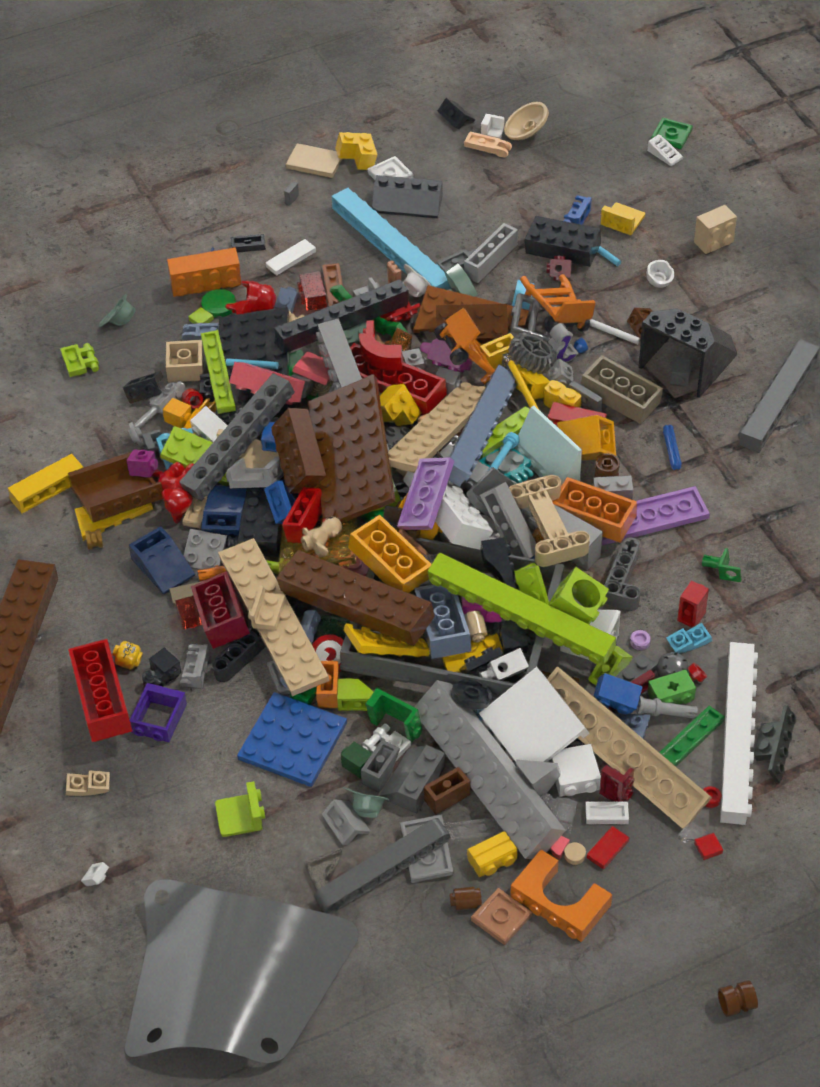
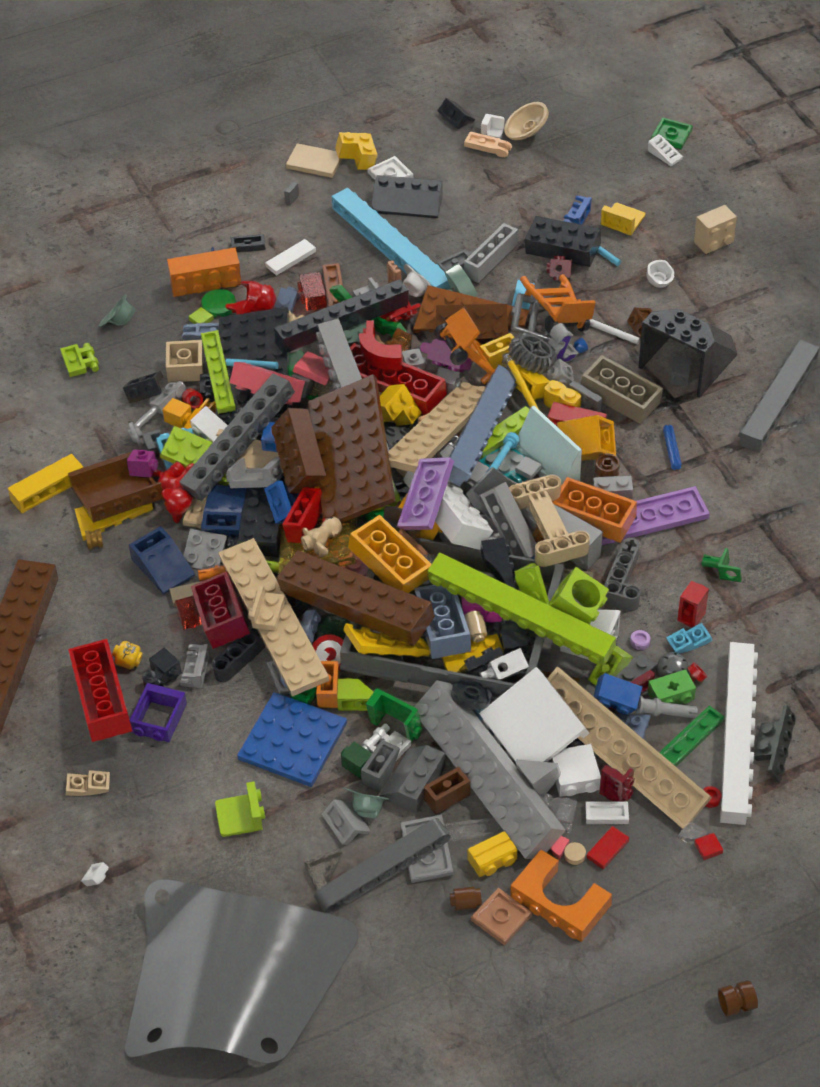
(528, 468): none -> light grey tile

